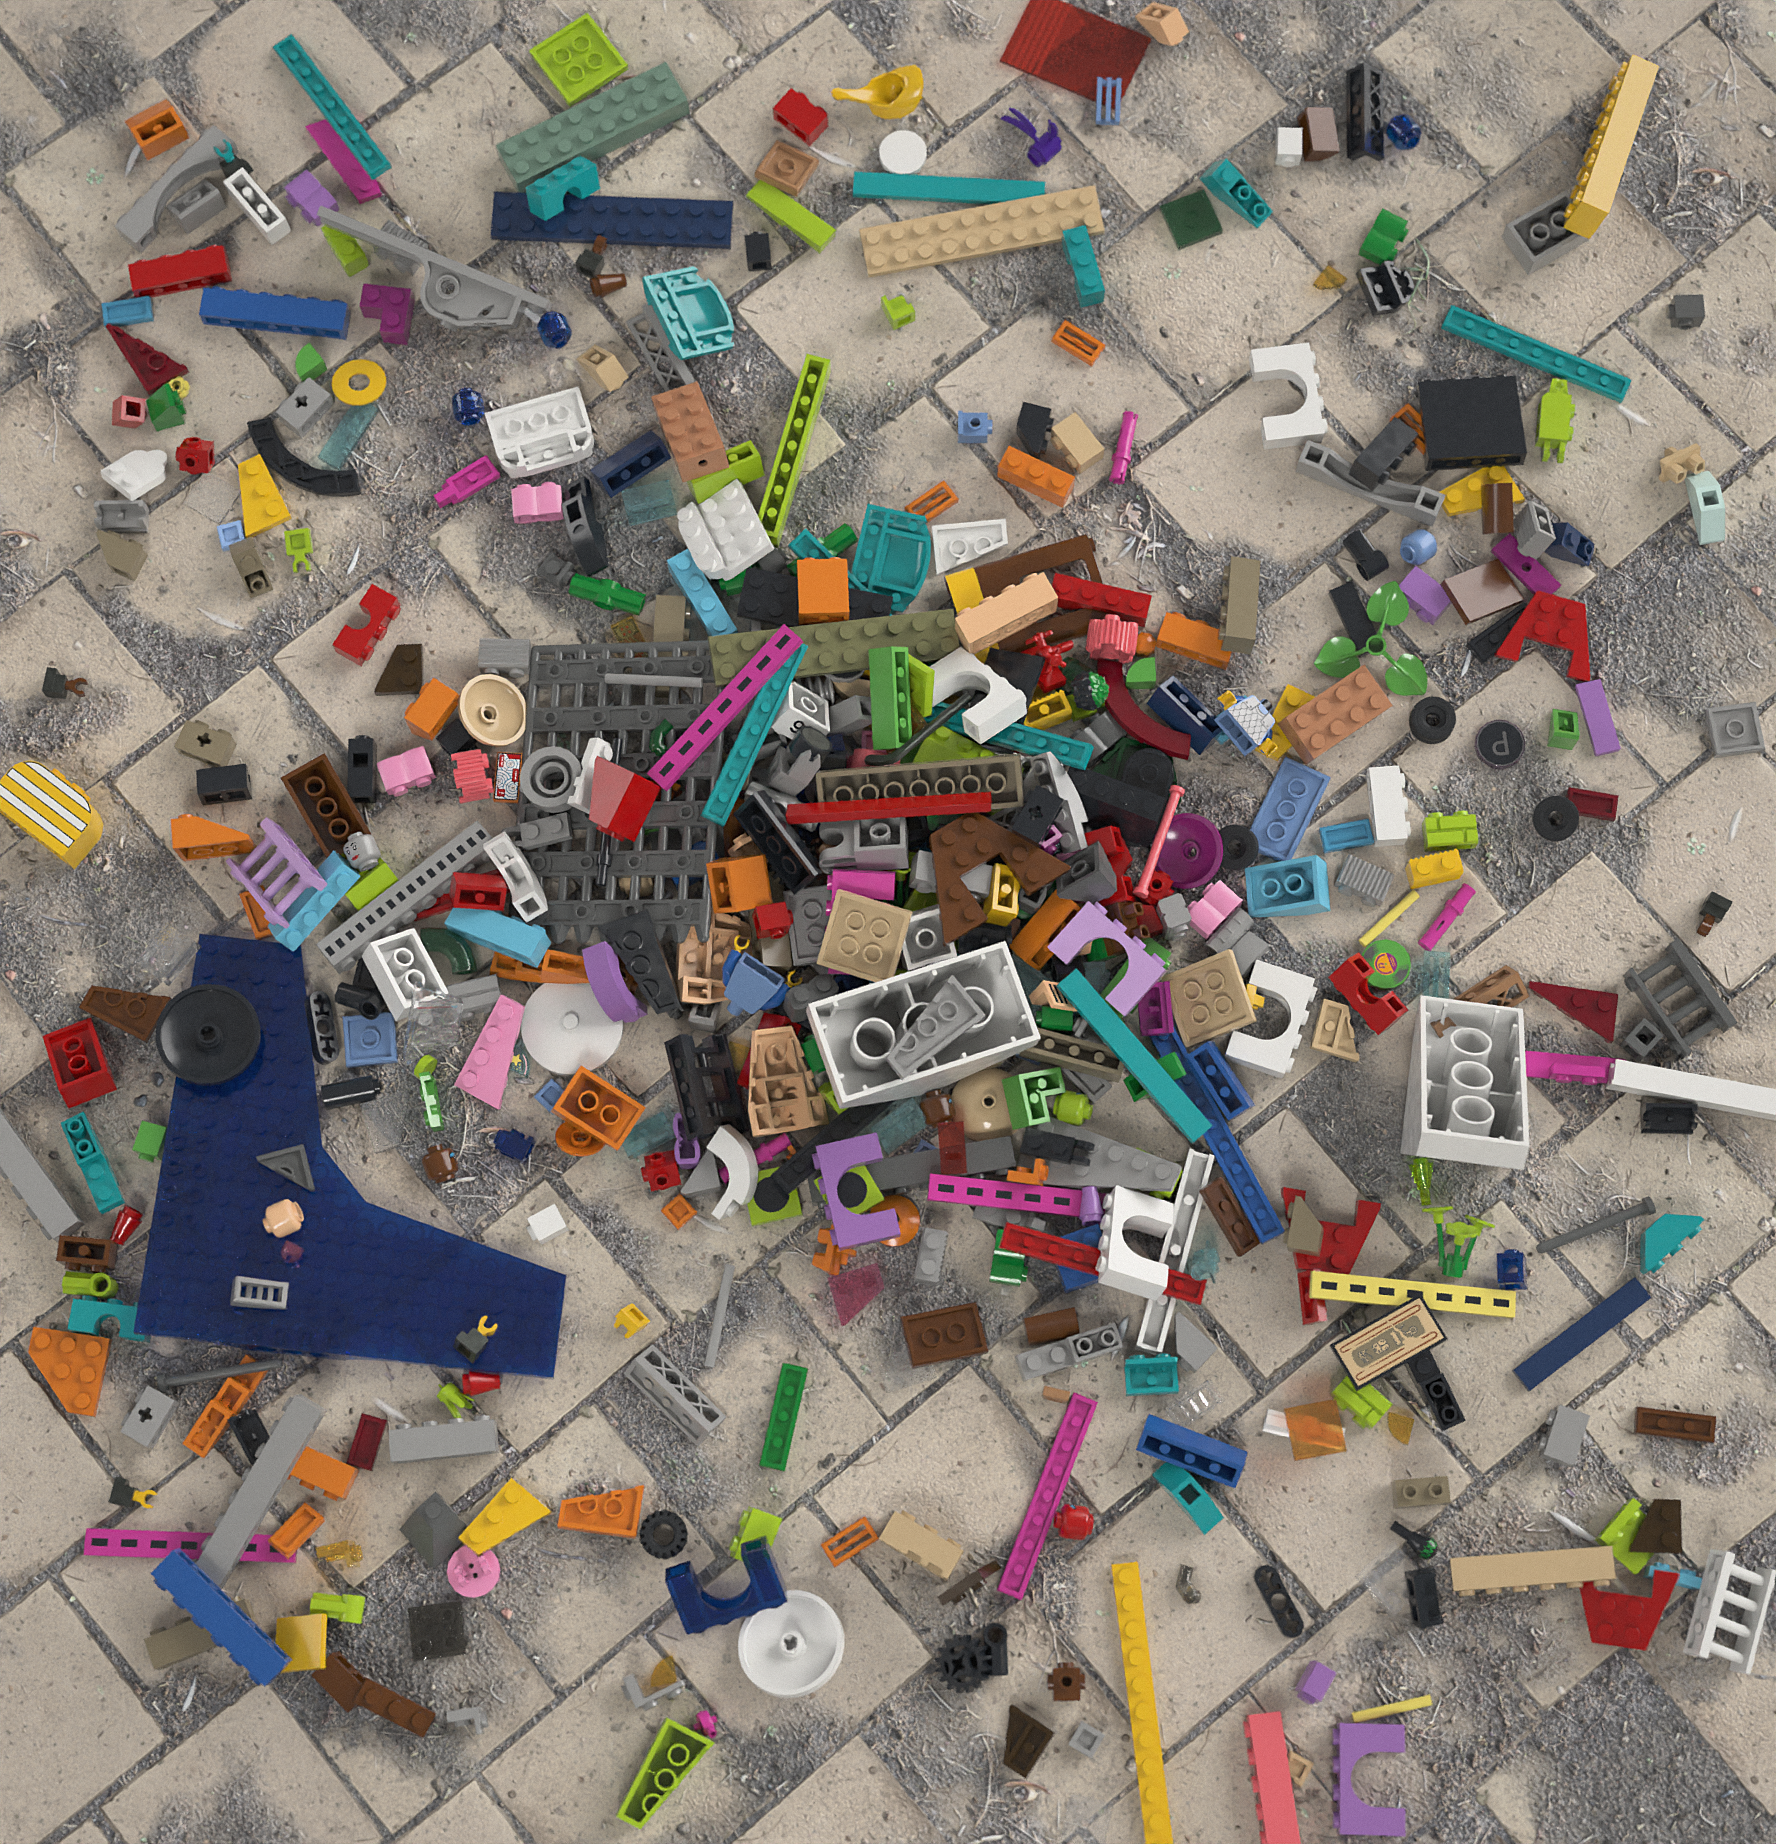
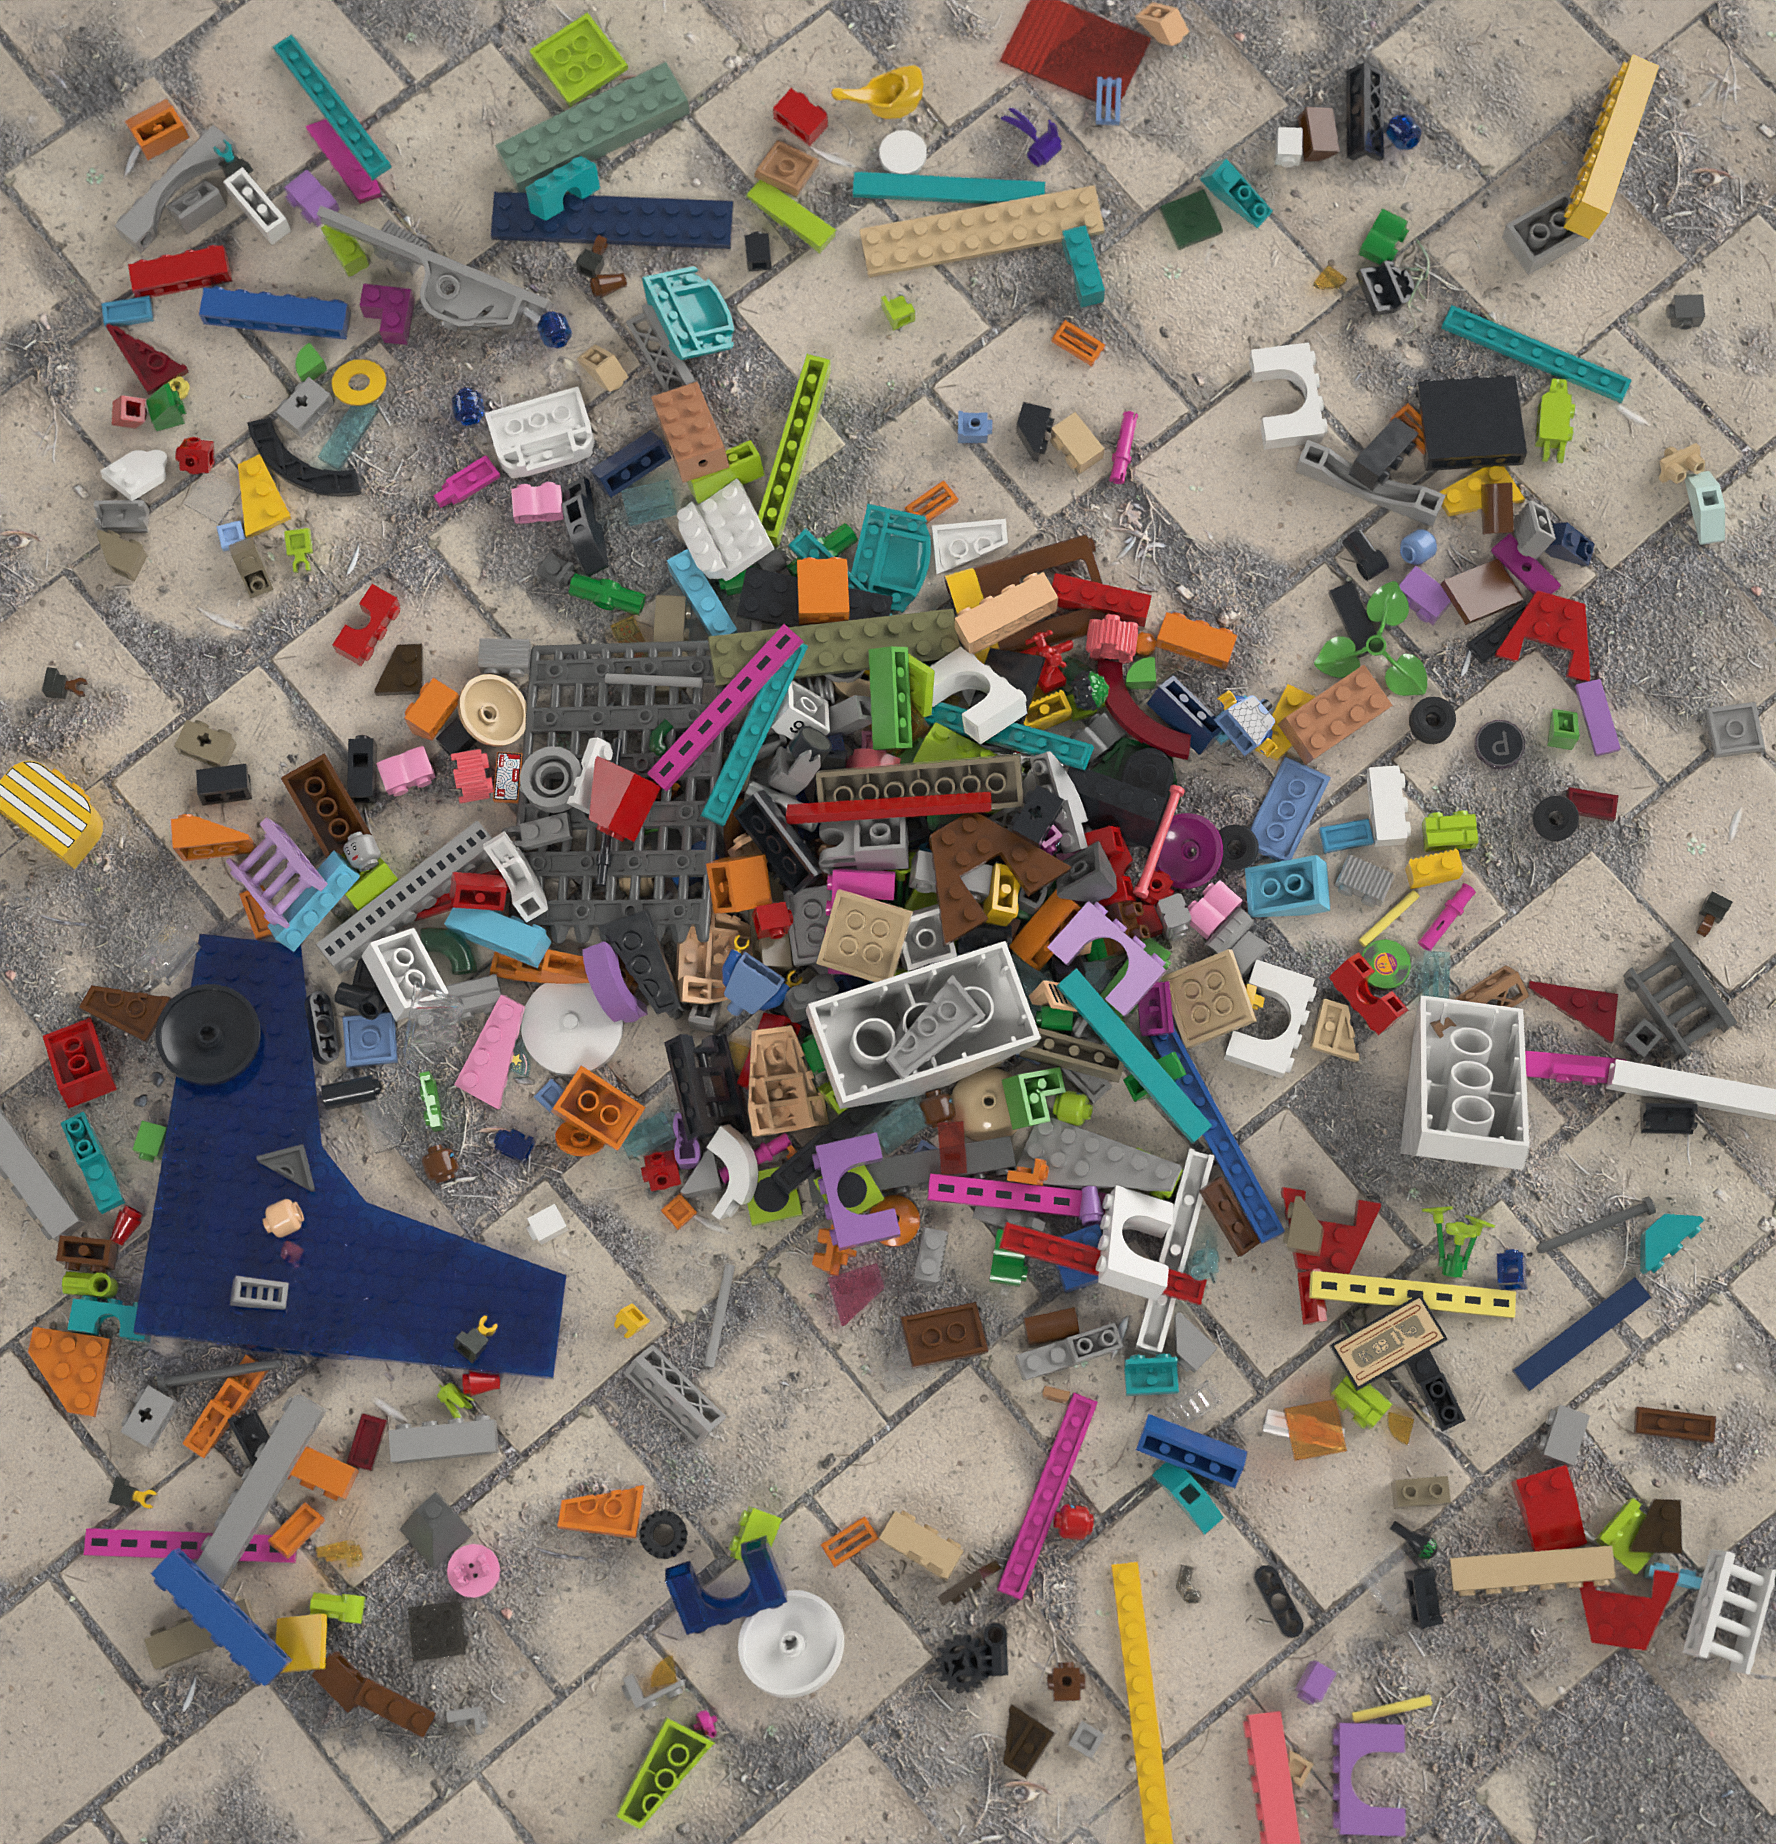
(425, 1064): lime tile -> none
(504, 1516): yellow wing -> none
(783, 1417): green tile -> none
(881, 760): pearl dark grey piece -> none
(1035, 476): orange brick -> none
(1054, 1147): black hinge -> none
(1220, 1080): blue brick -> none
(1240, 605): dark tan brick -> none
(1422, 1175): clear neon green cone -> none
(1550, 1510): none -> red slope

